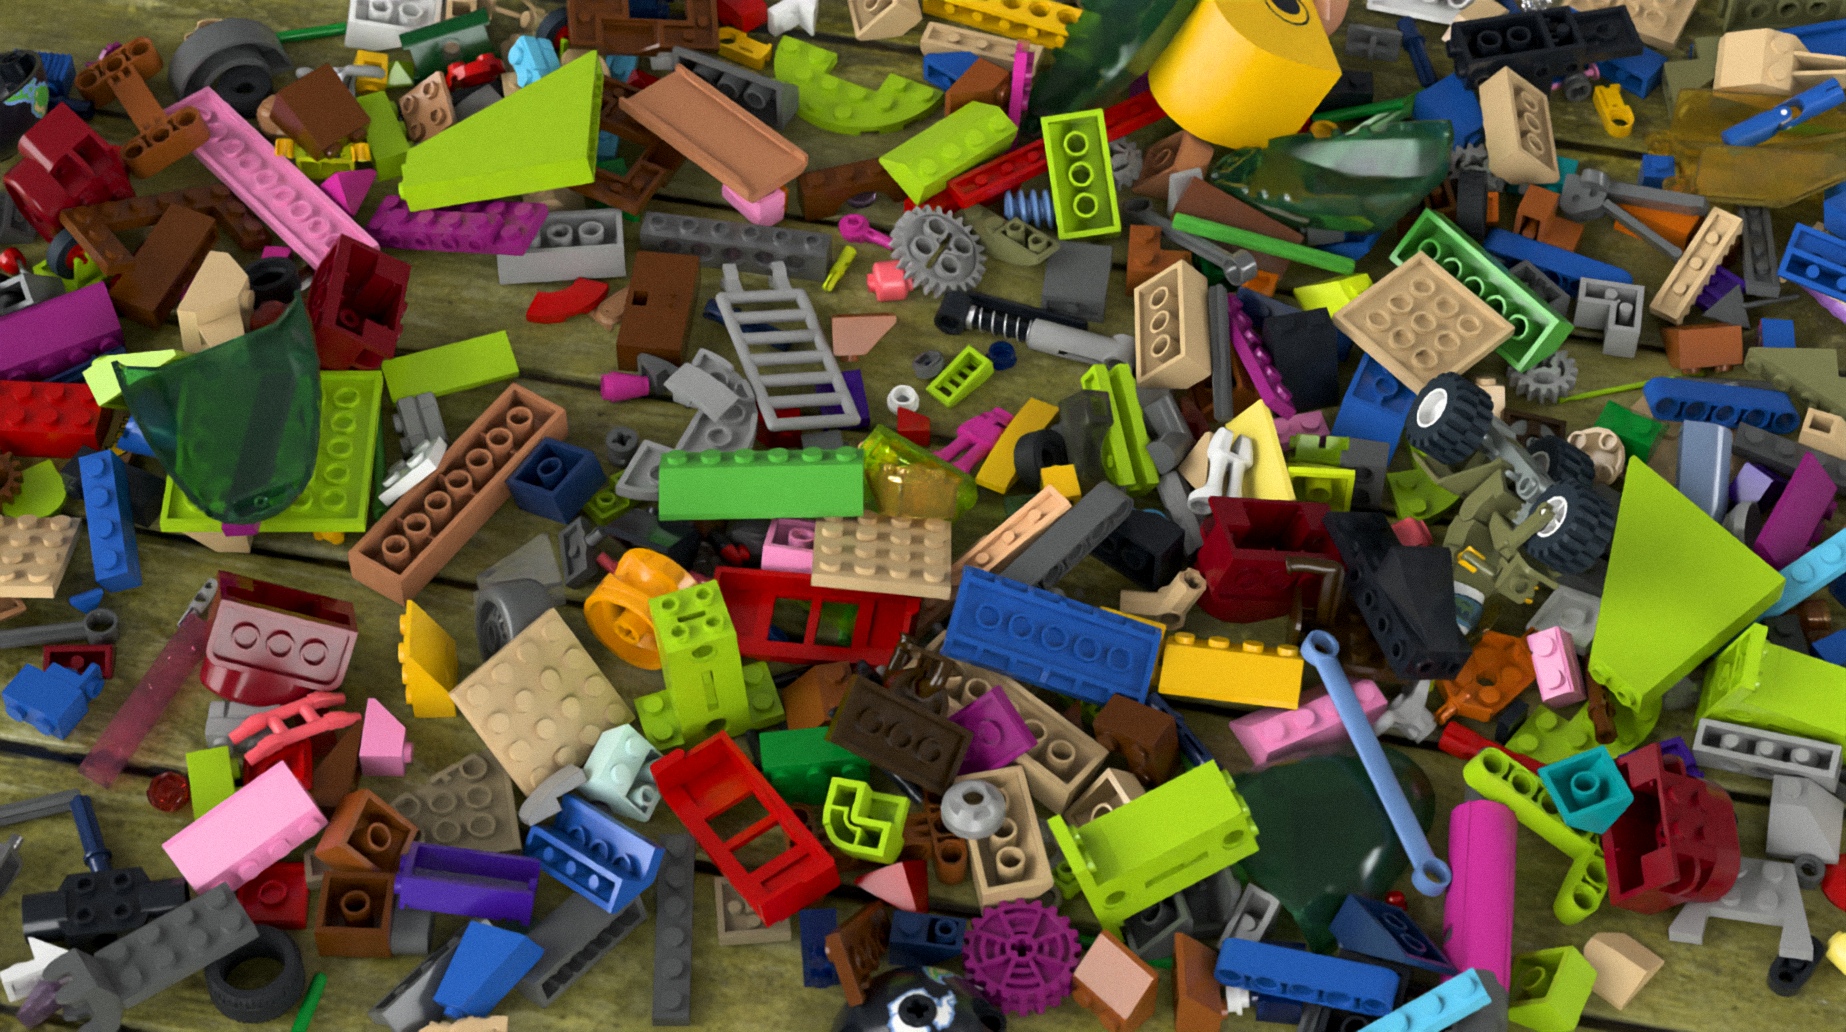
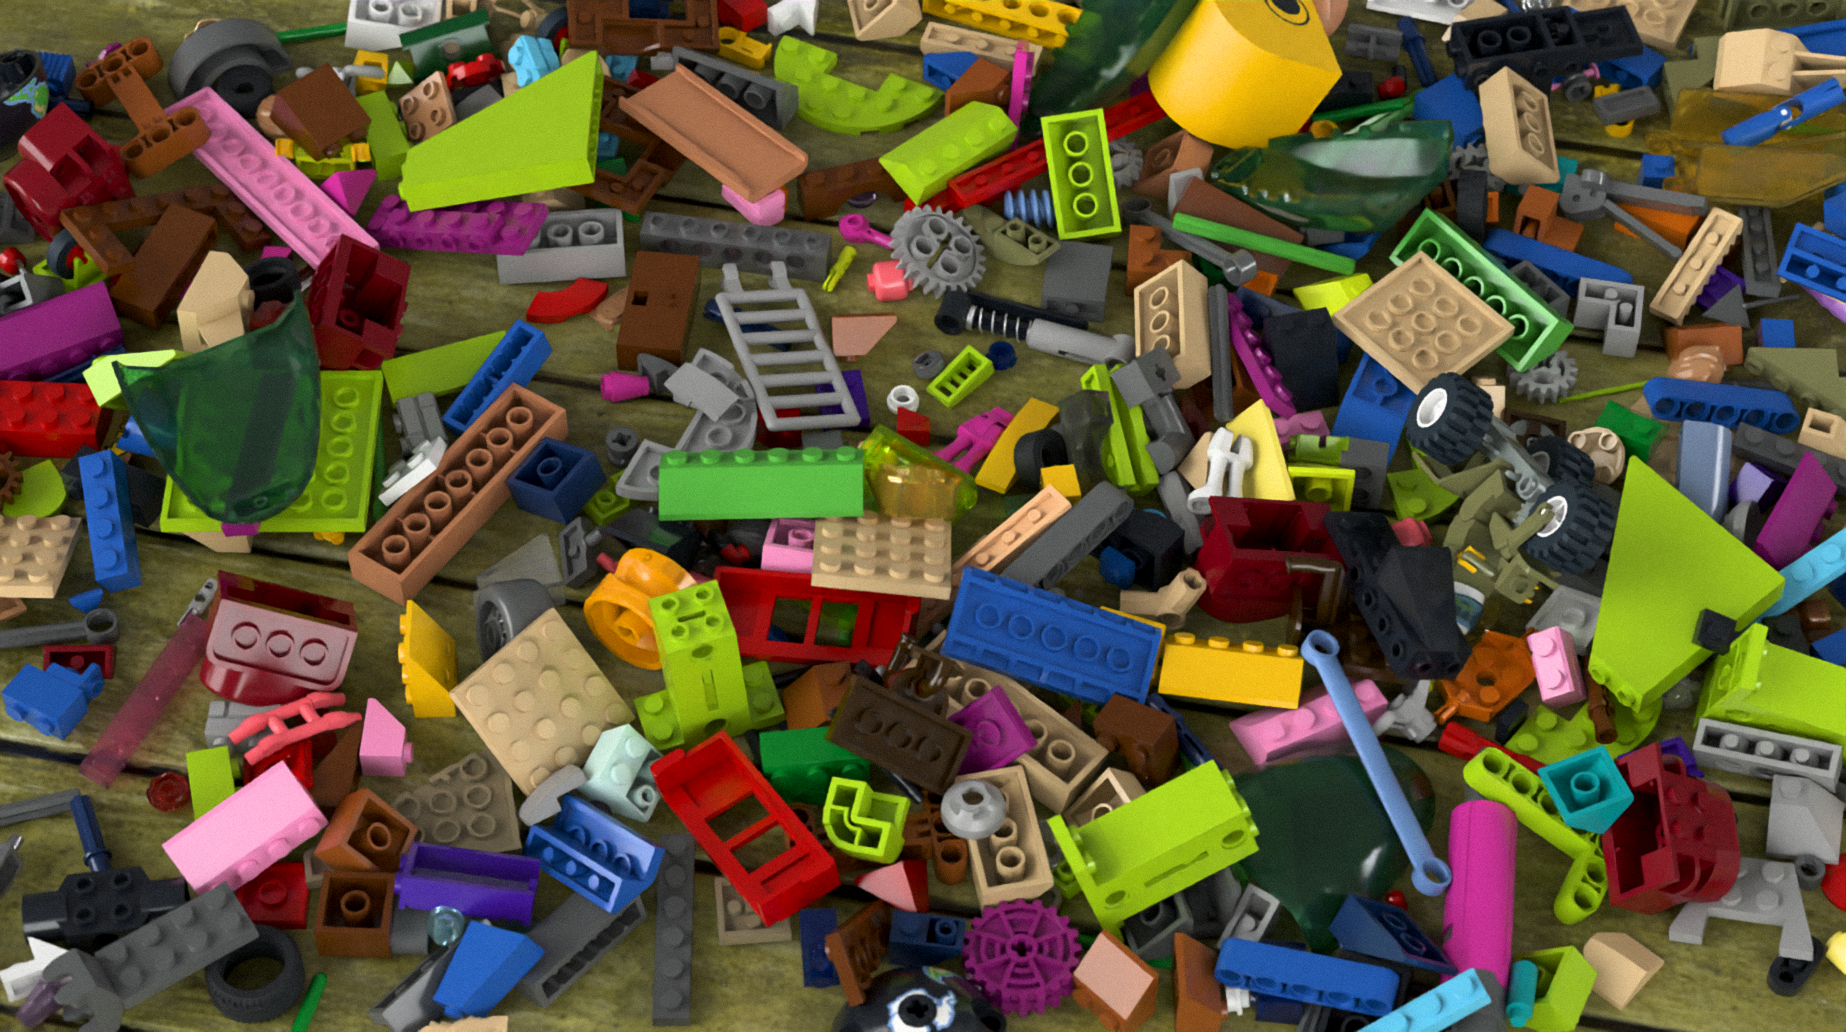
(445, 924): none -> clear light blue tile
(513, 360): none -> blue brick
(1117, 568): none -> blue plate
(1146, 377): none -> dark grey brick
(1394, 85): none -> red arm
(1521, 992): none -> teal cylinder
(1626, 105): none -> dark grey tile
(1698, 364): none -> medium nougat hair
(1715, 632): none -> black plate

